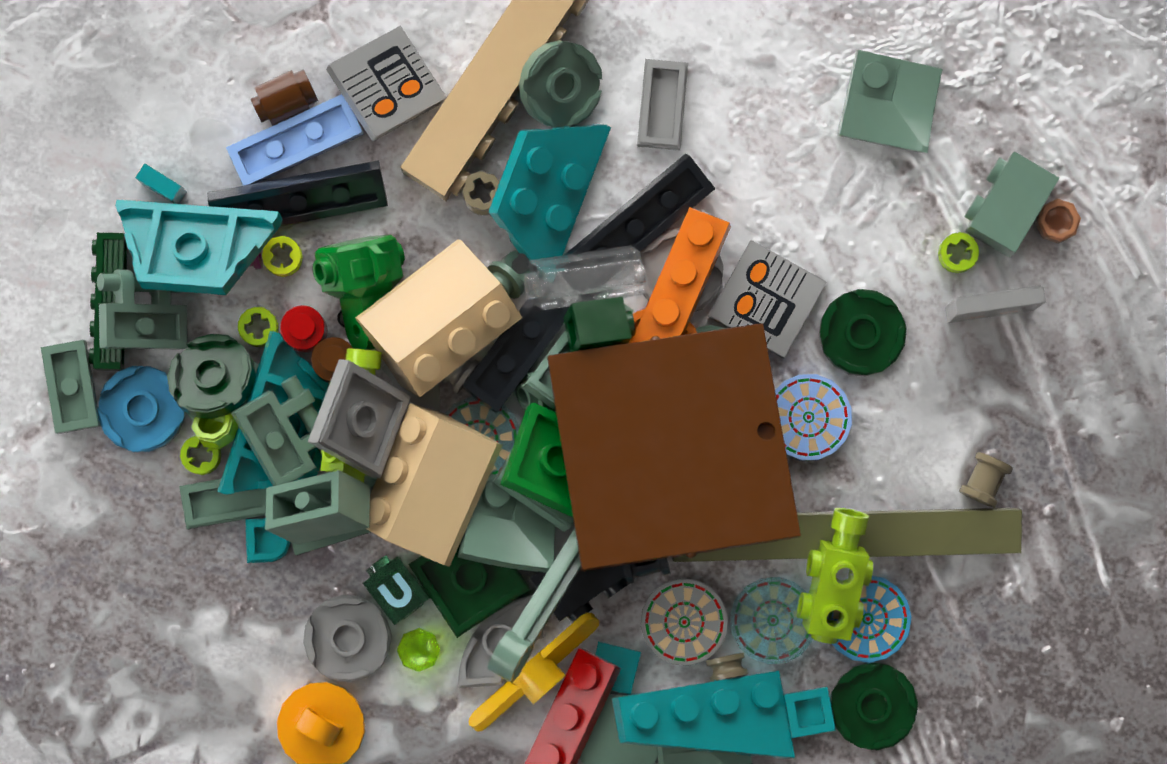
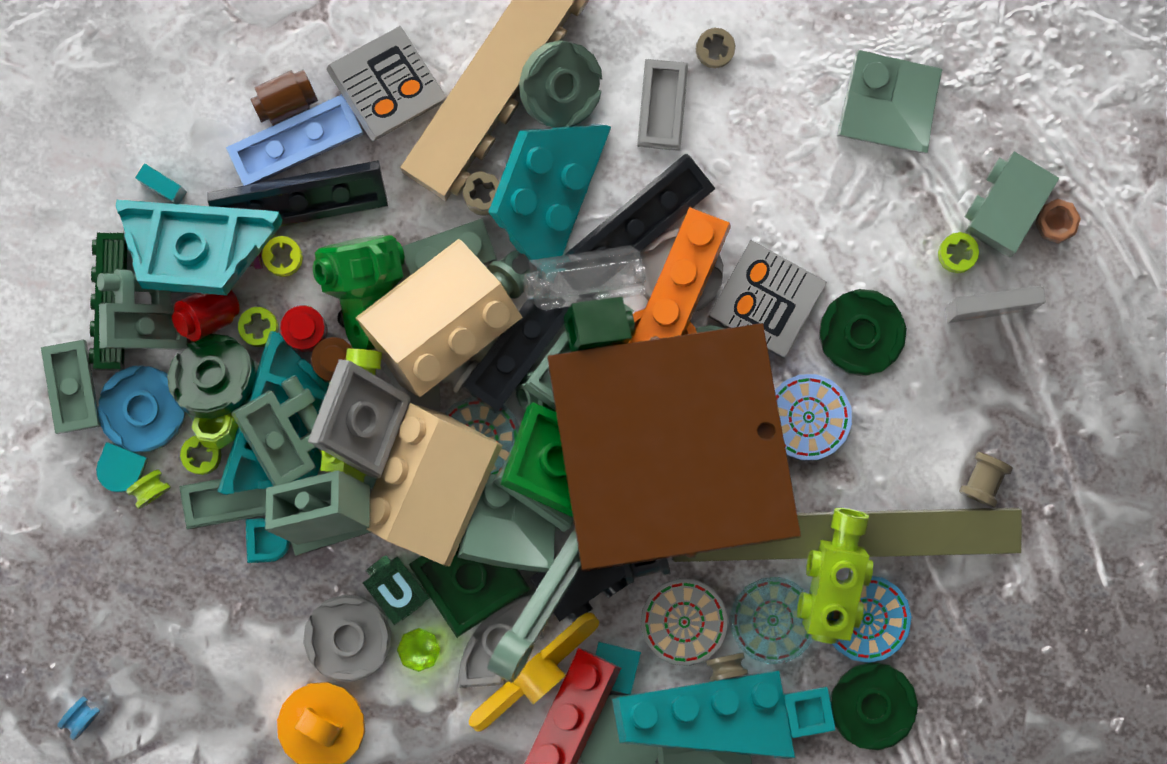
(78, 718): none -> dark azure bush
(119, 468): none -> teal tile
(148, 489): none -> lime bush
(204, 314): none -> red brick
(472, 234): none -> sand green plate
(727, 42): none -> dark tan bush

